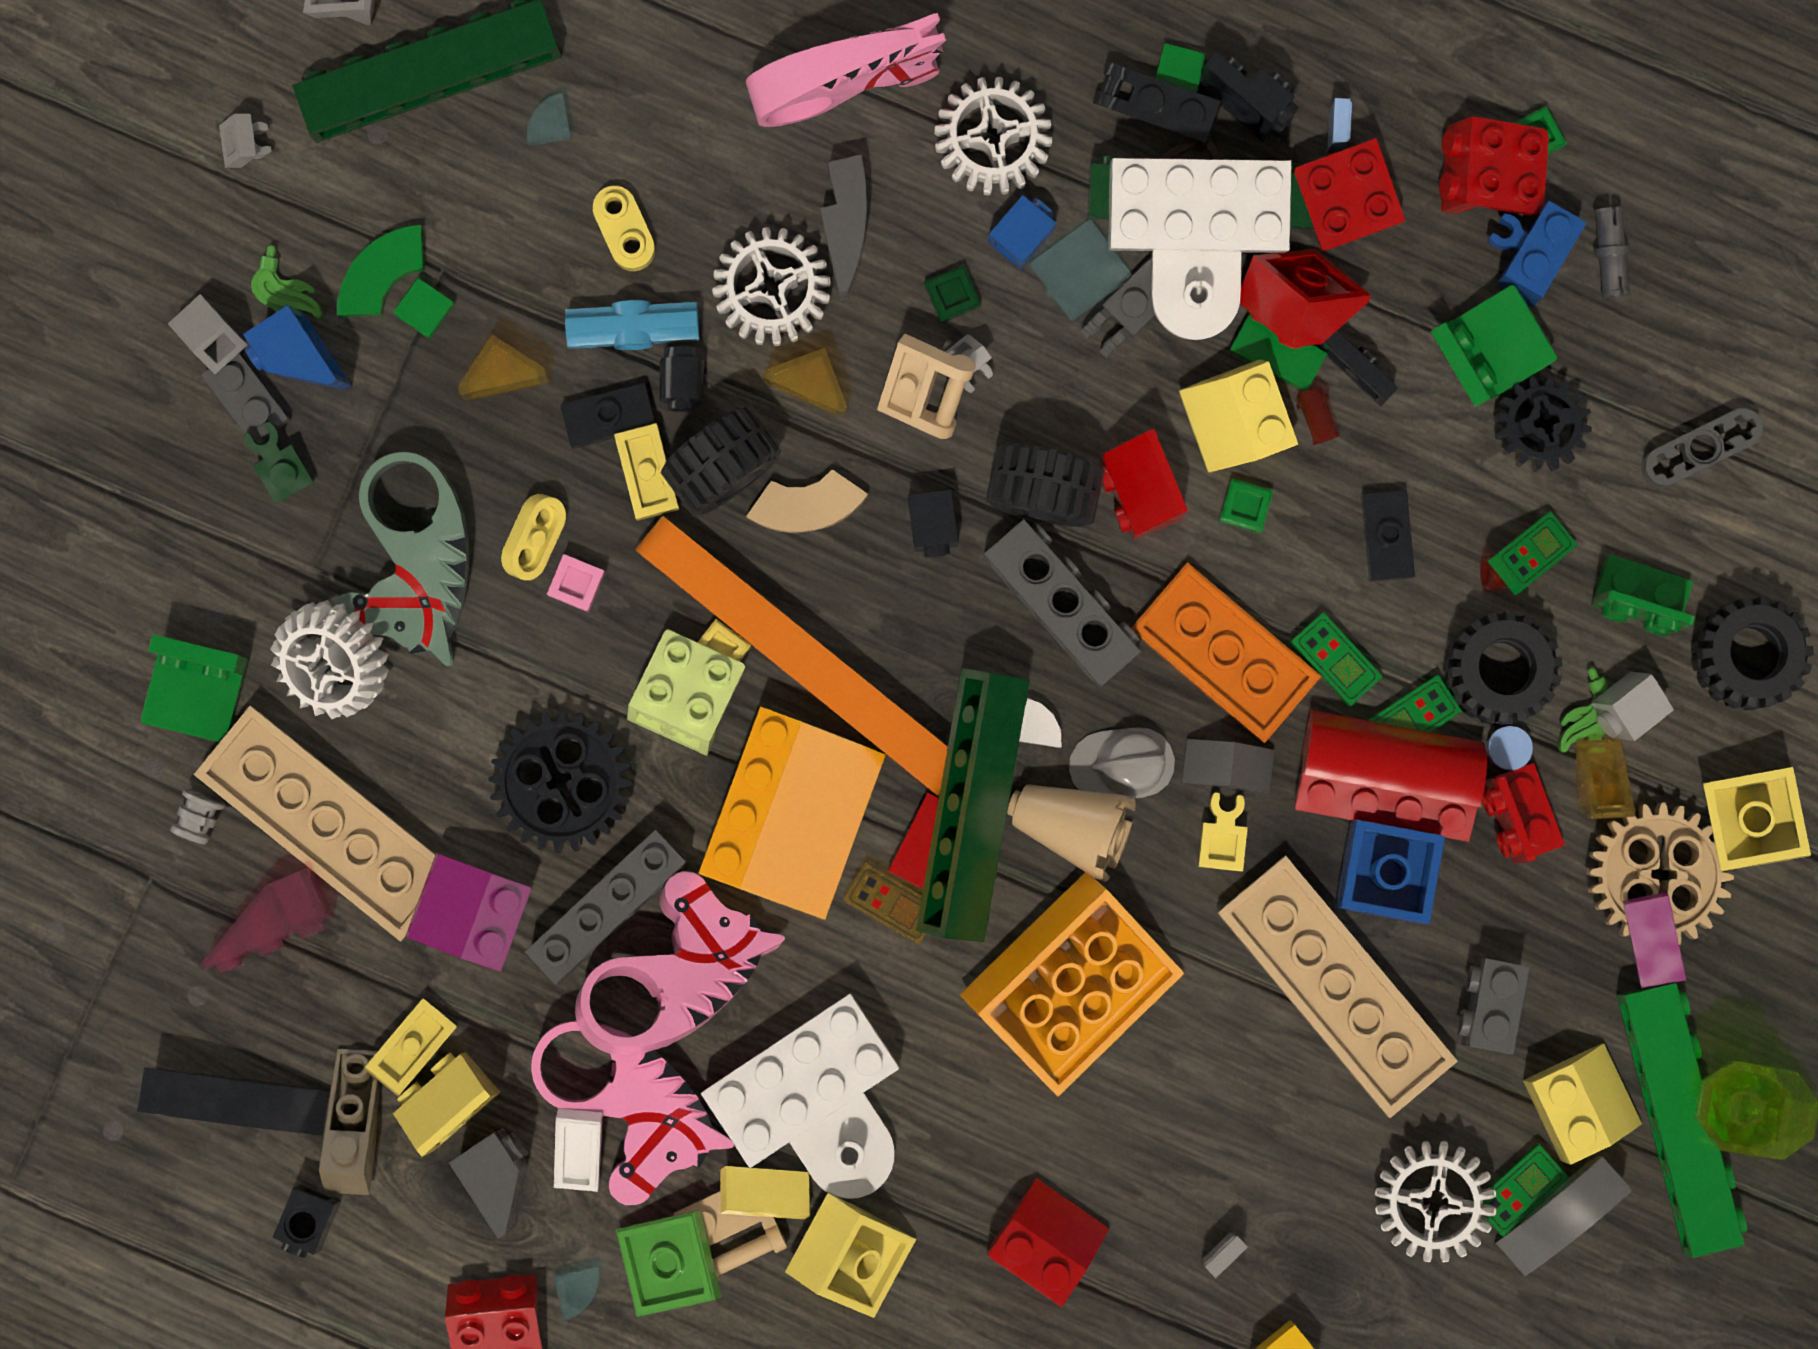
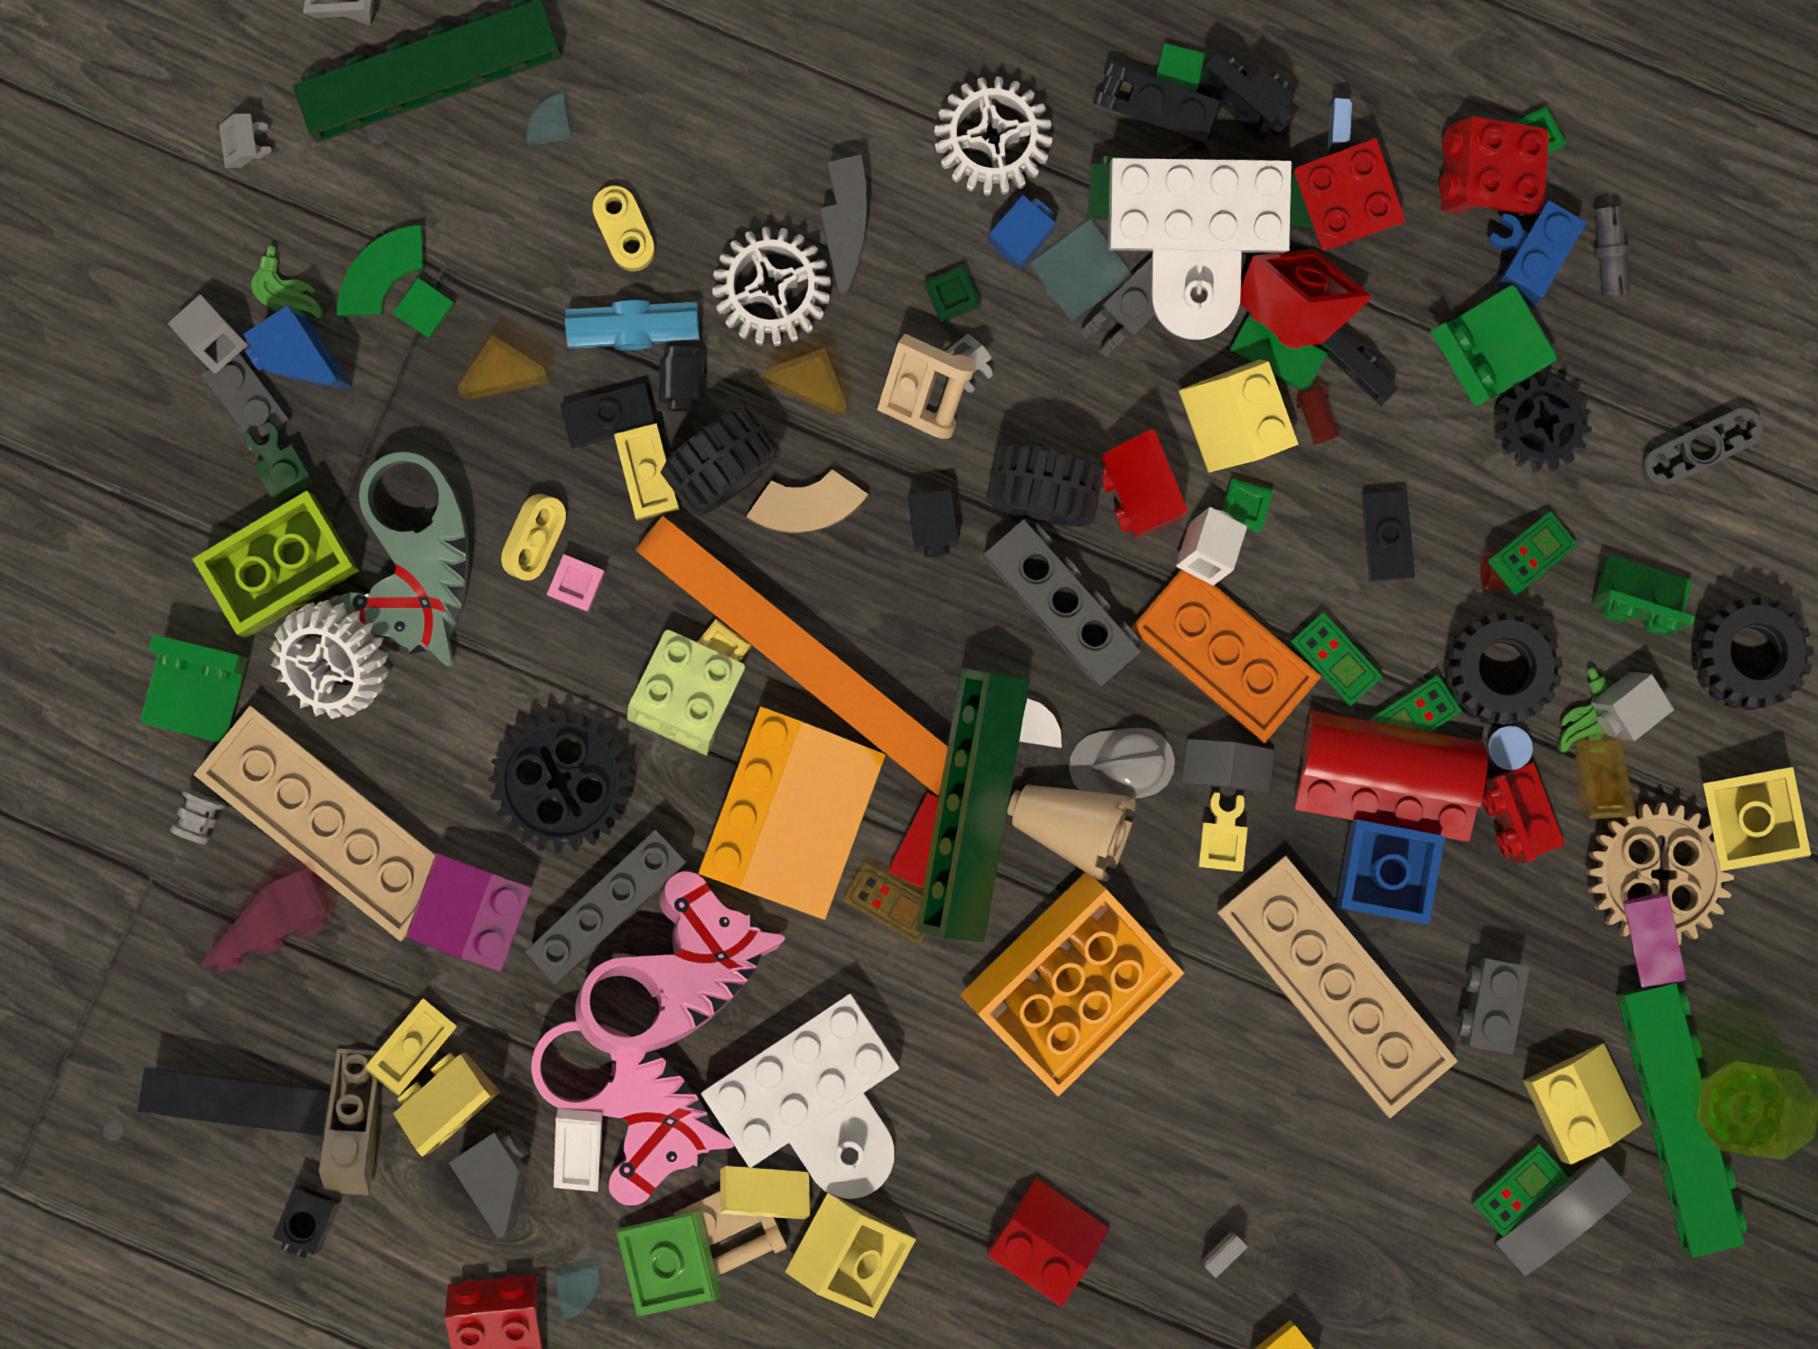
(275, 564): none -> lime brick
(834, 72): bright pink animal -> none
(1211, 546): none -> white brick
(1415, 1199): white gear -> none

